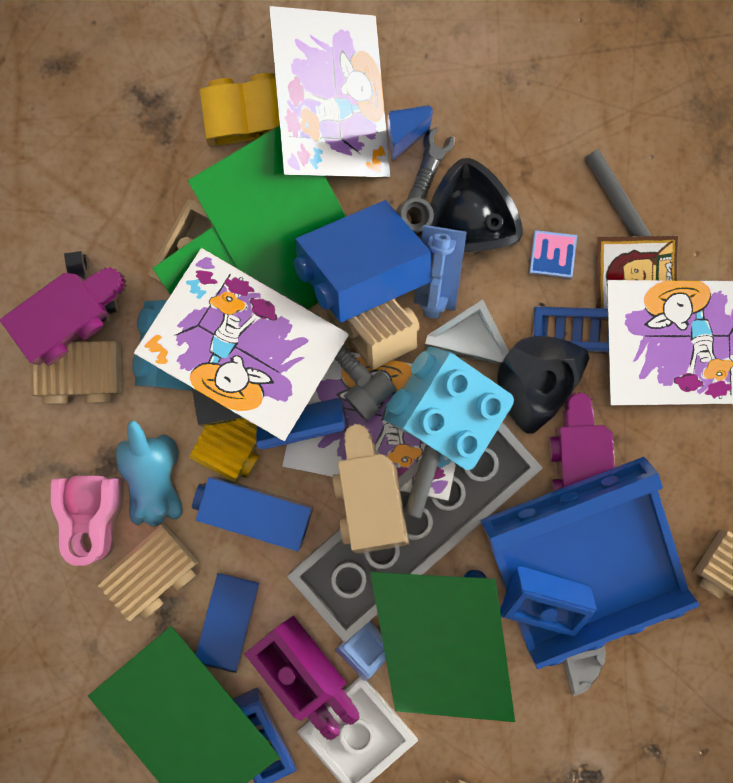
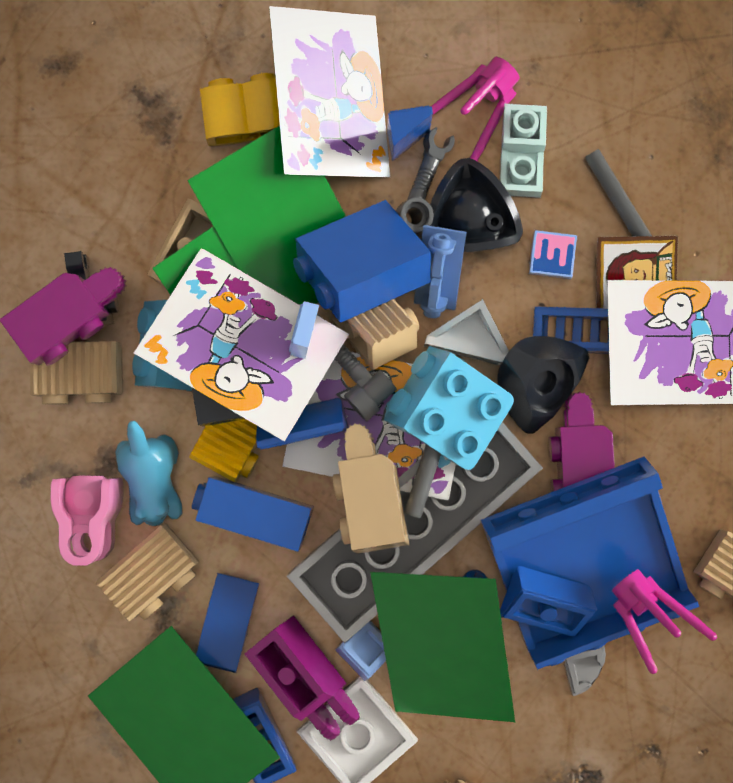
(303, 329): none -> light blue tile
(494, 82): none -> dark pink plant
(523, 149): none -> light aqua slope
(640, 594): none -> dark pink plant

